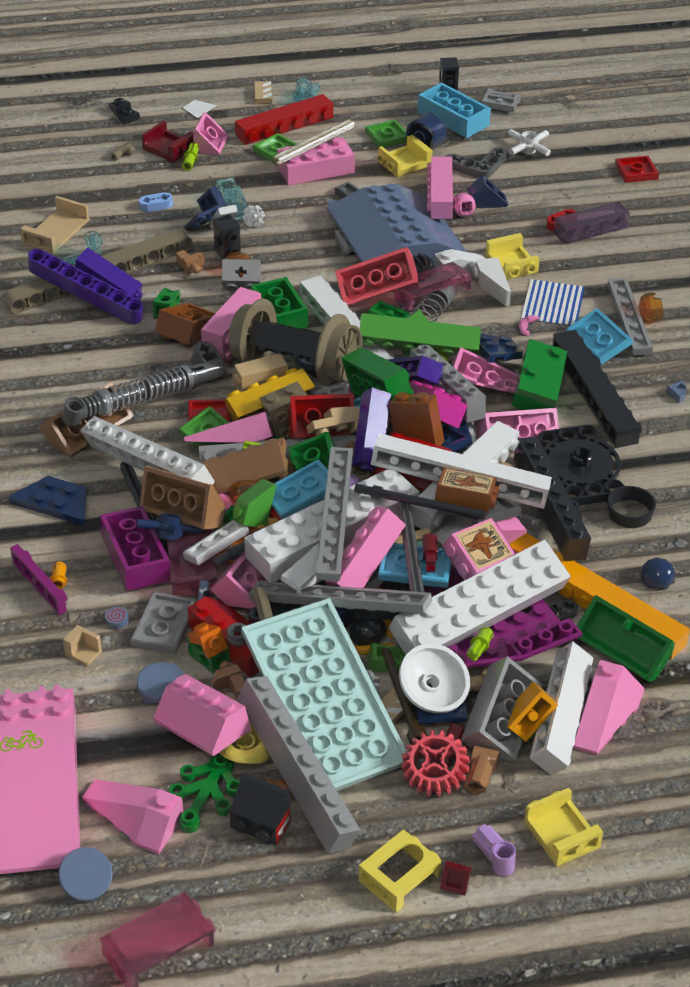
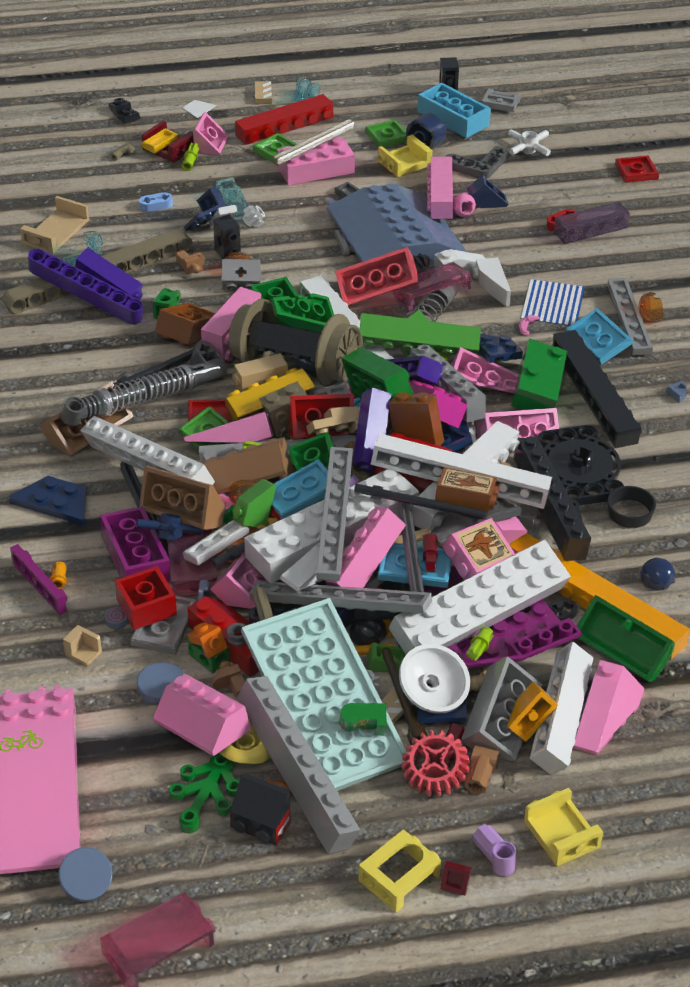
(139, 811): bright pink wedge -> none
(145, 597): none -> red brick
(155, 369): none -> black bar
(159, 140): none -> yellow tile
(303, 312): none -> green wedge
(364, 717): none -> green leg
(385, 309): green plate -> none
(512, 256): light yellow panel -> none

